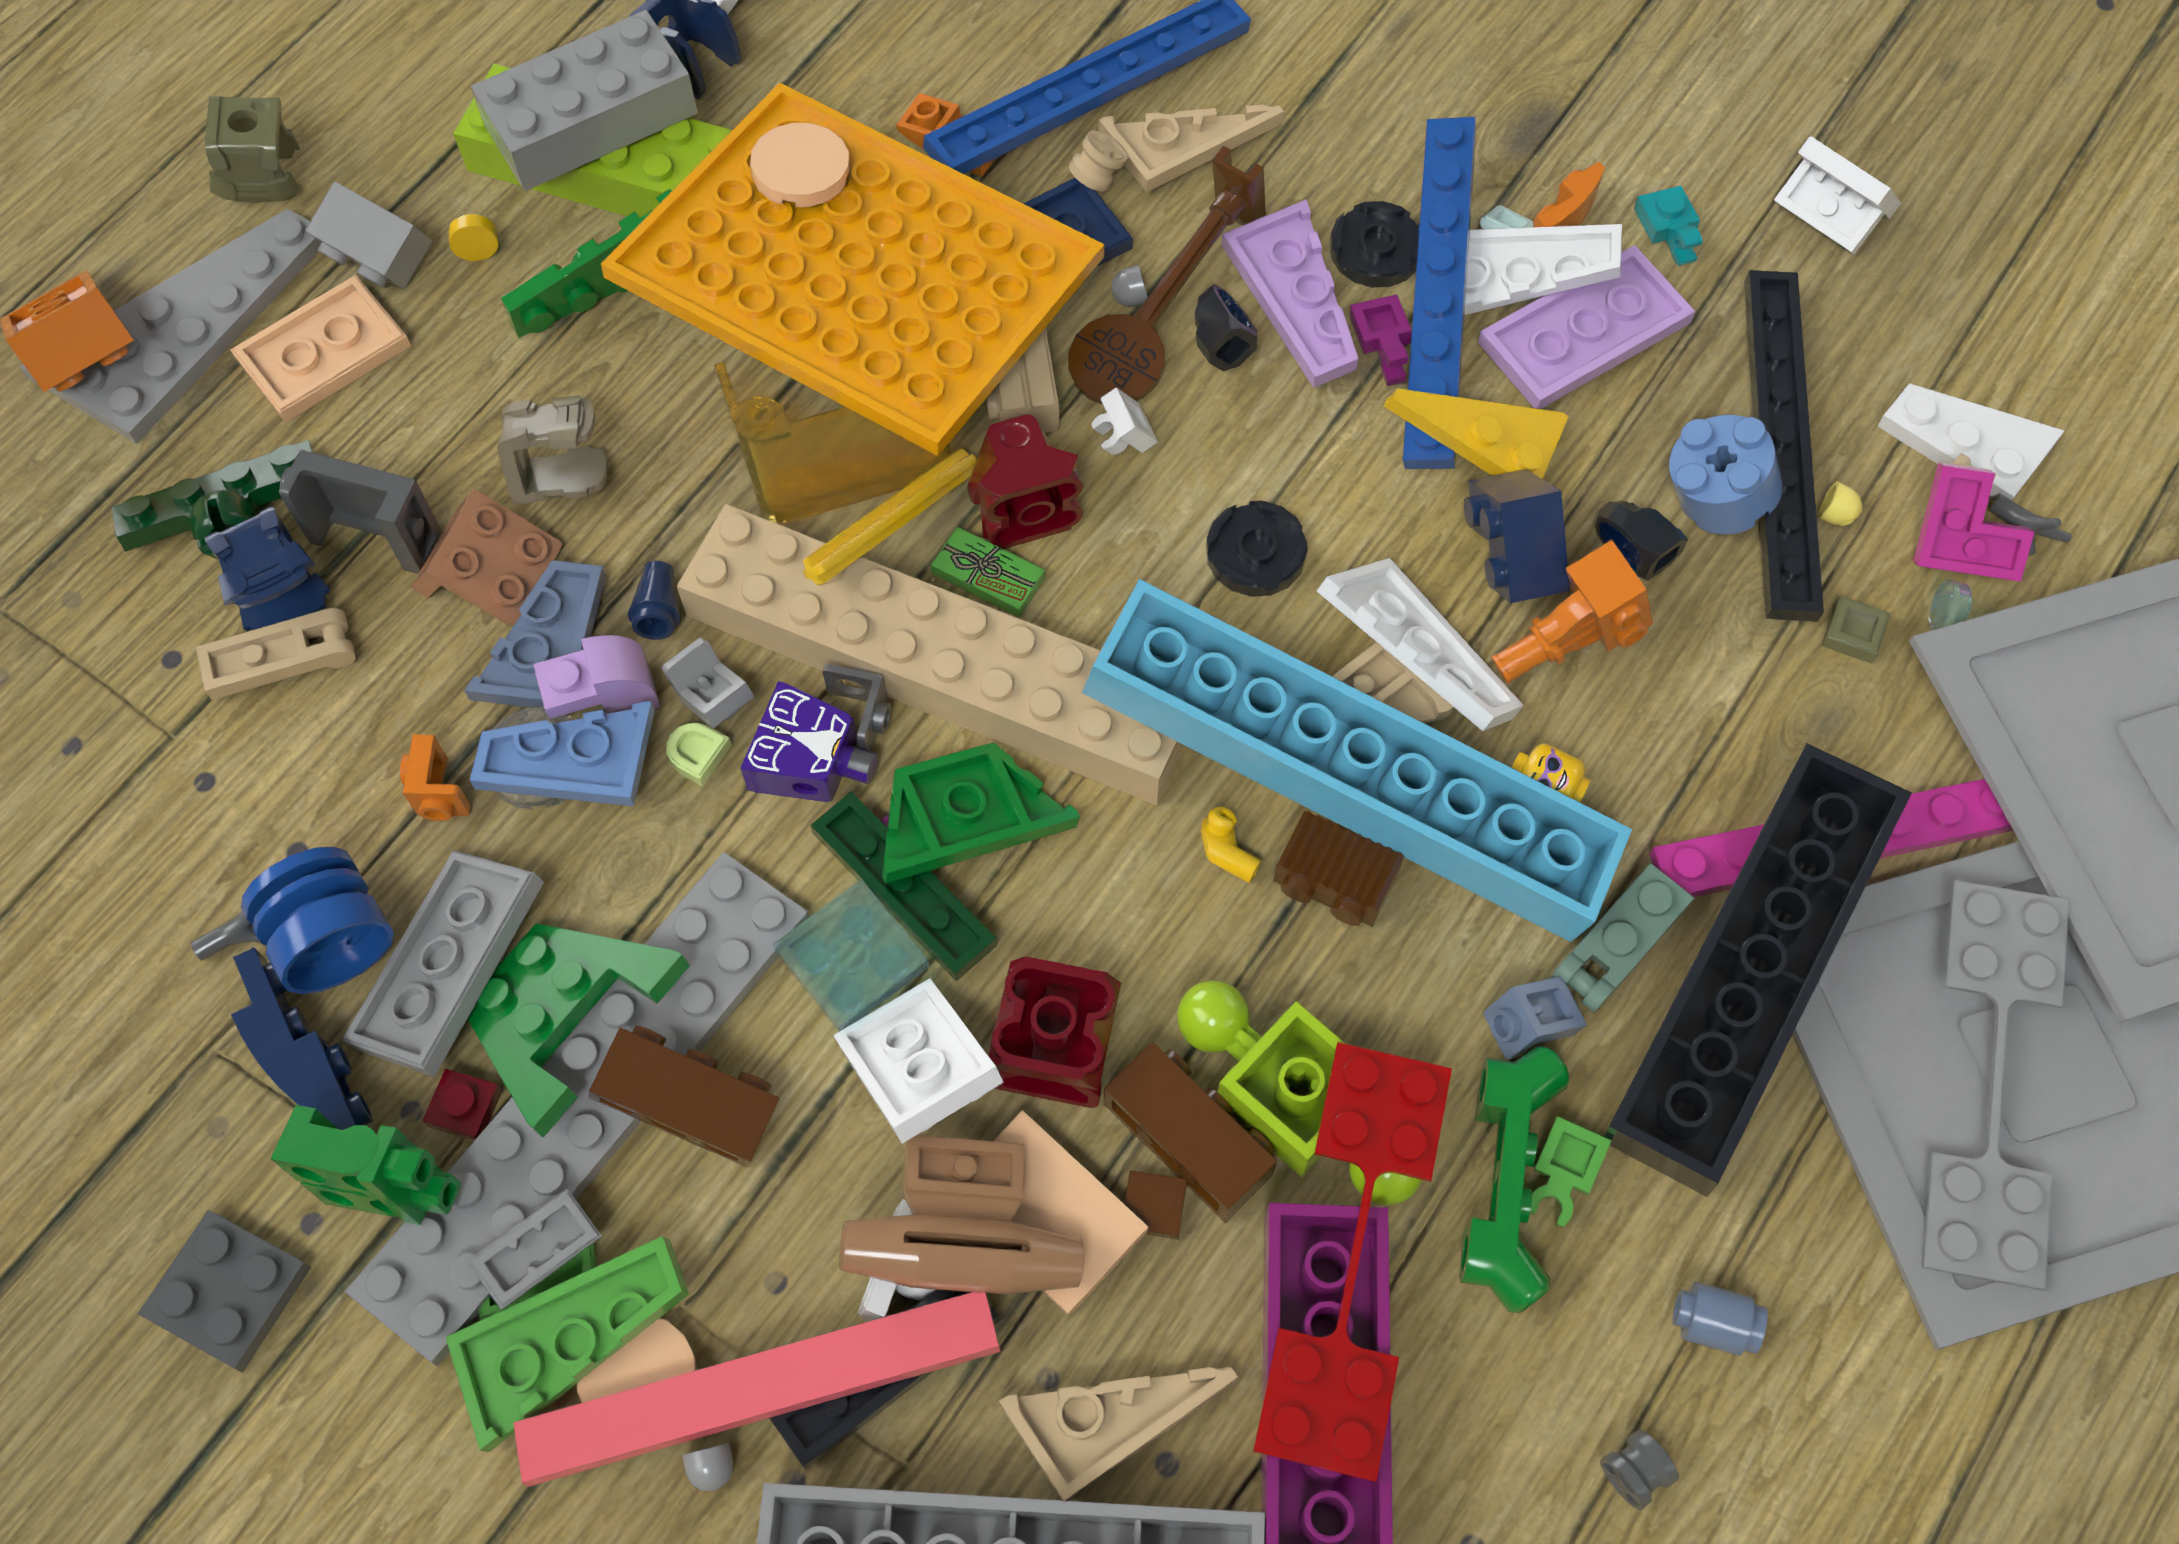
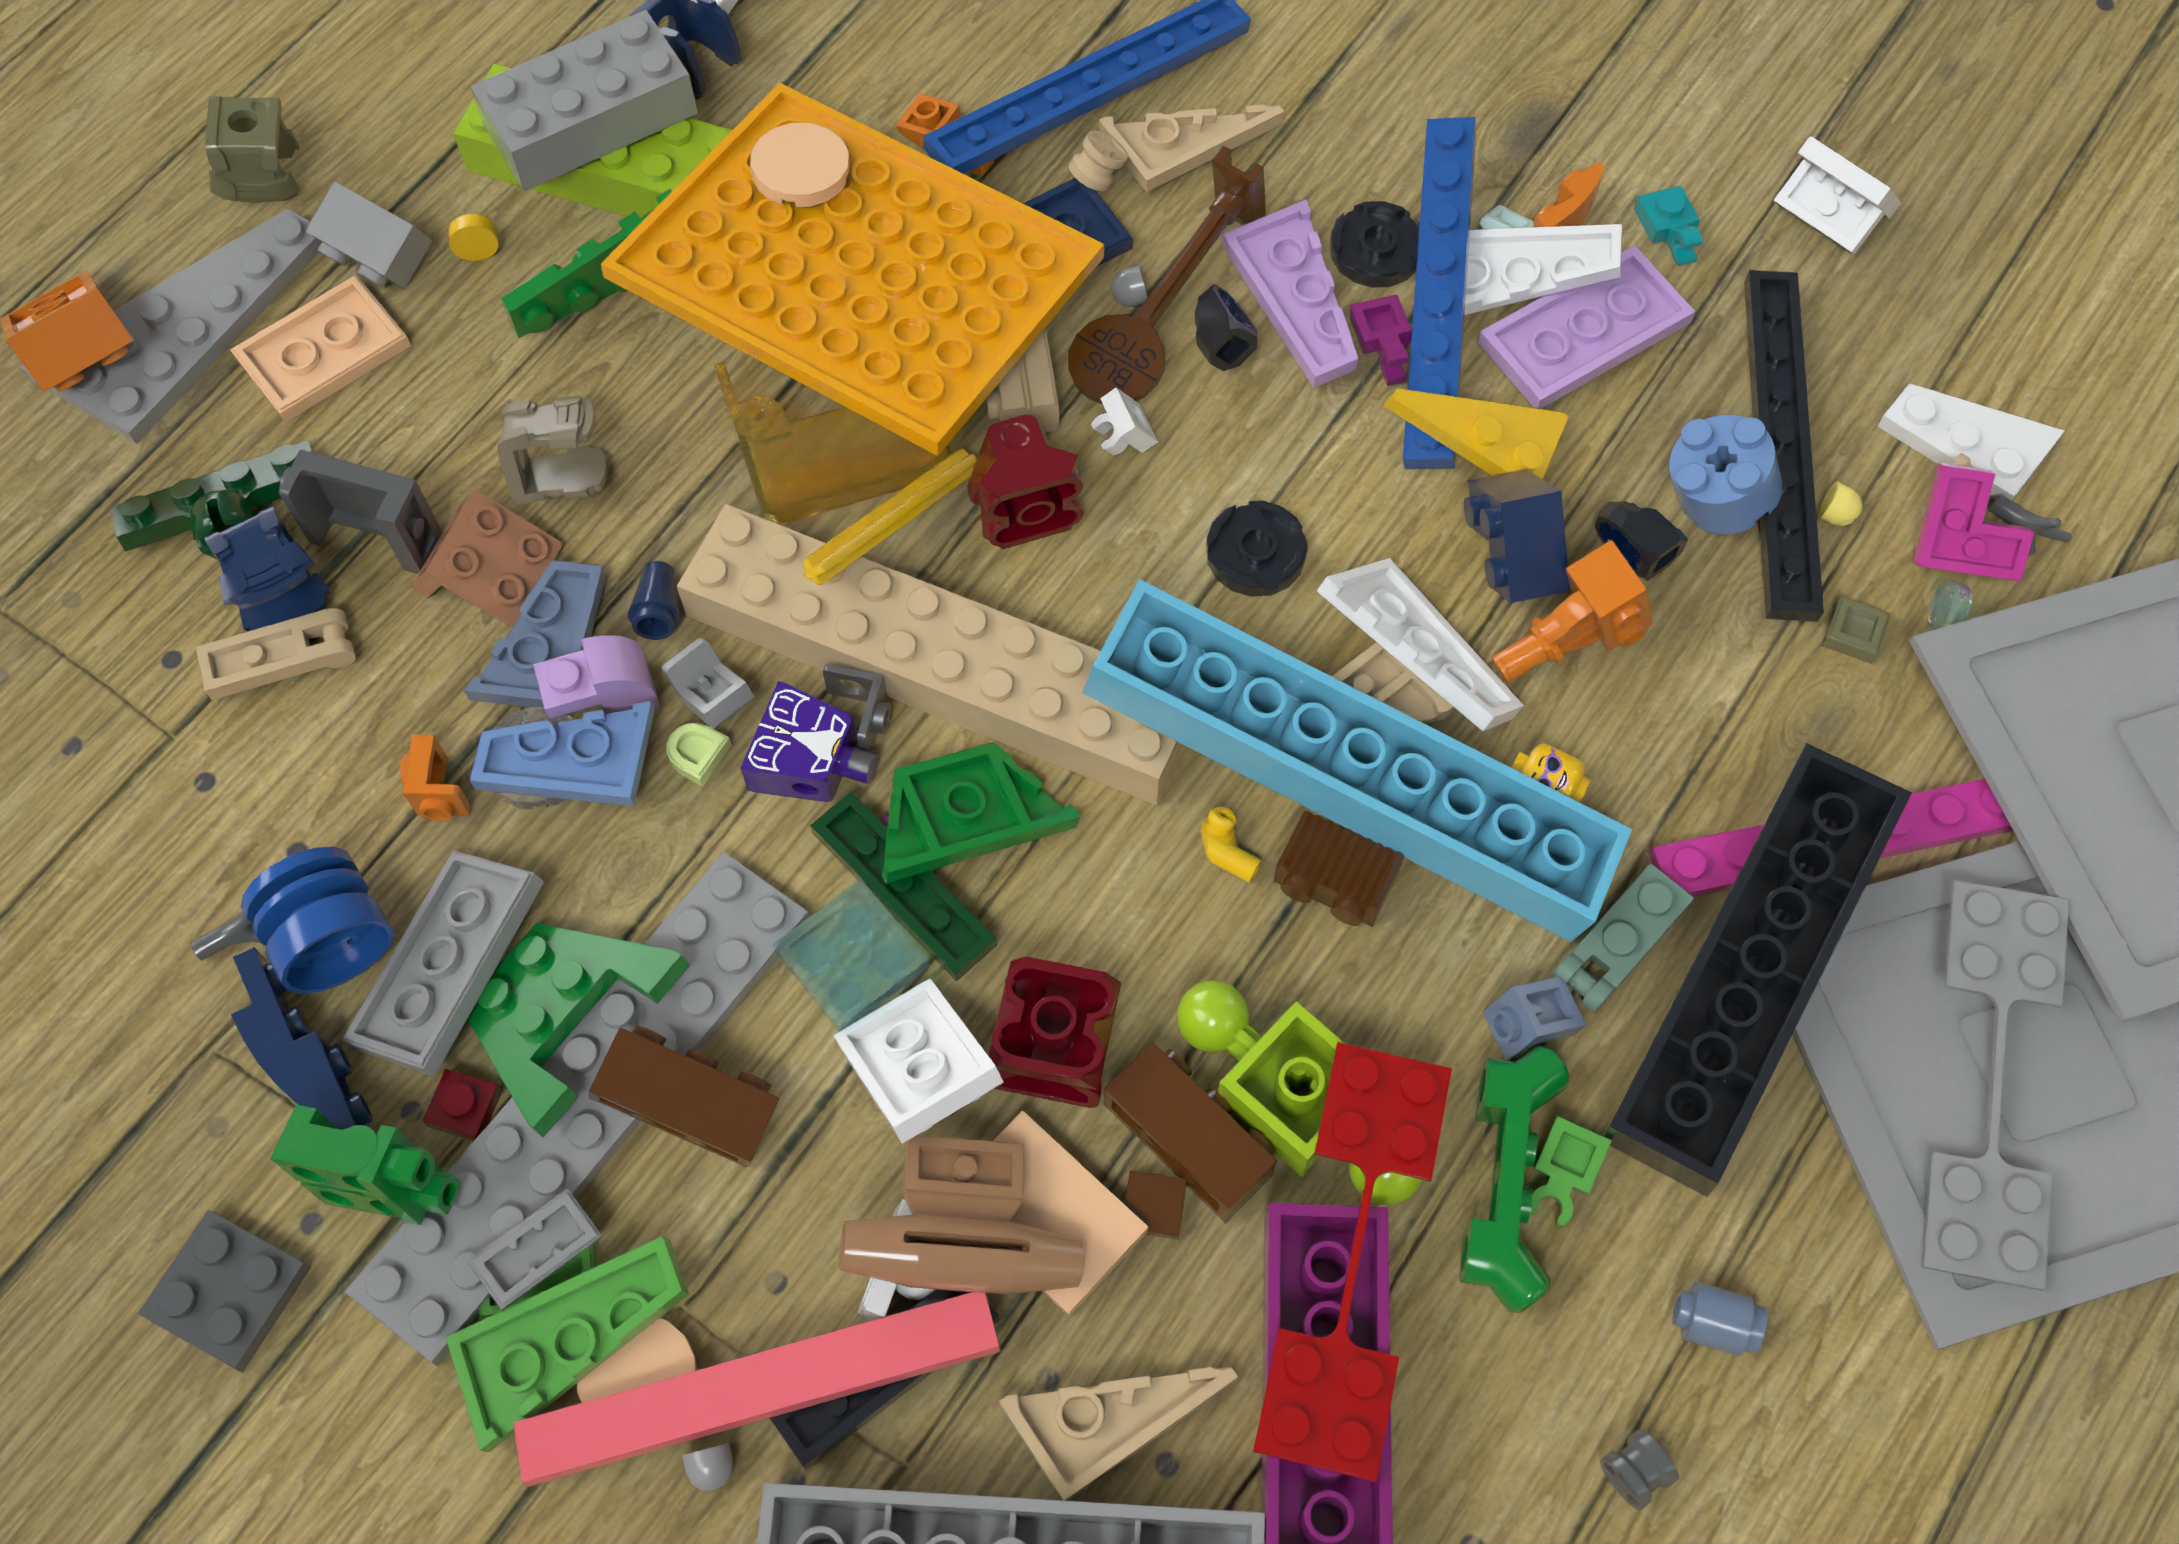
(988, 571): bright green tile -> none

